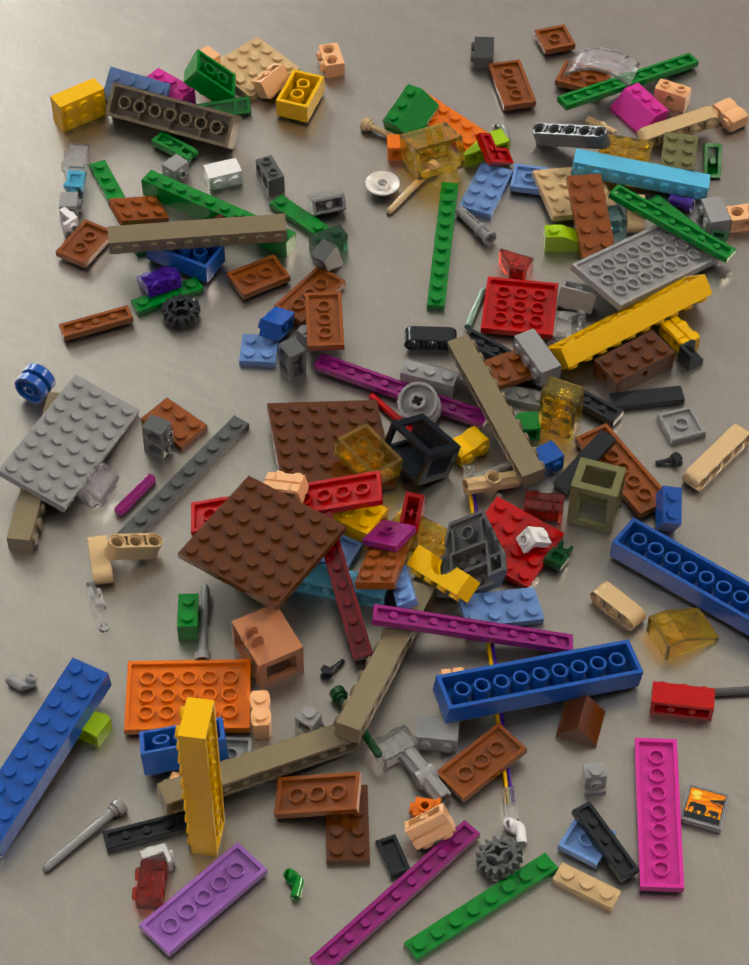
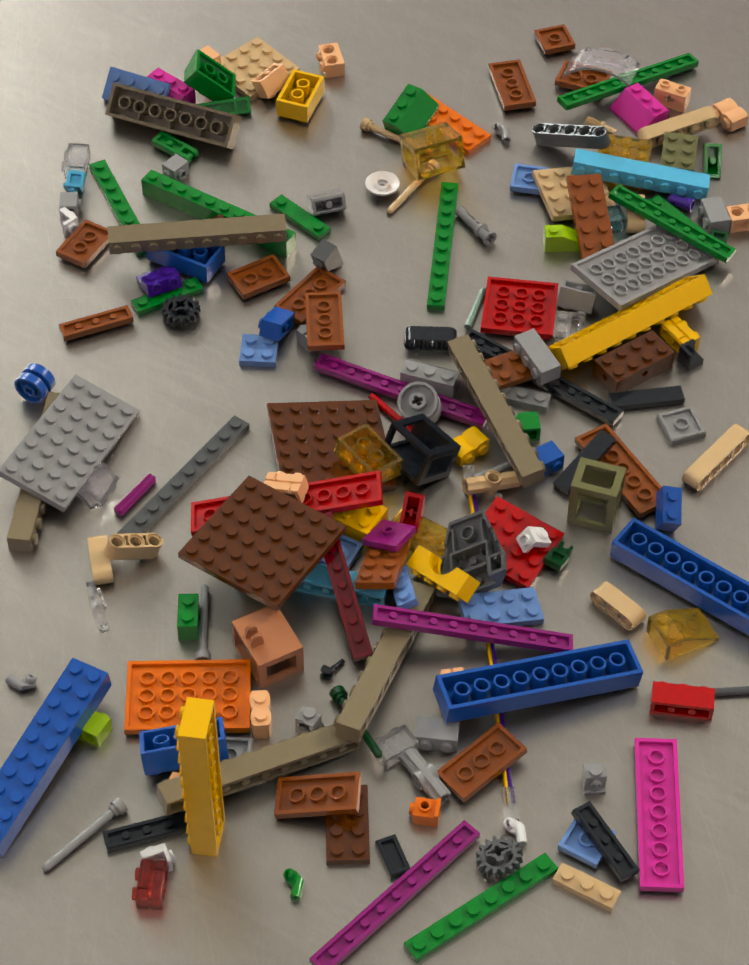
(78, 105): yellow brick -> none
(138, 210): dark orange plate -> none
(157, 436): dark grey brick -> none
(184, 425): dark orange plate -> none
(203, 899): medium lavender plate -> none
(222, 174): white brick -> none
(270, 175): dark grey brick -> none
(292, 359): dark grey brick -> none
(334, 235): clear green brick -> none
(393, 147): orange brick -> none
(430, 827): light nougat brick -> none
(474, 154): lime slope -> none
(483, 52): dark grey brick -> none
(486, 190): medium blue plate -> none
(492, 155): red plate -> none
(515, 265): clear red slope -> none
(544, 505): clear red brick -> none
(561, 407): clear yellow brick -> none
(581, 721): reddish brown slope -> none
(675, 458): black hand -> none
(704, 807): tile -> none

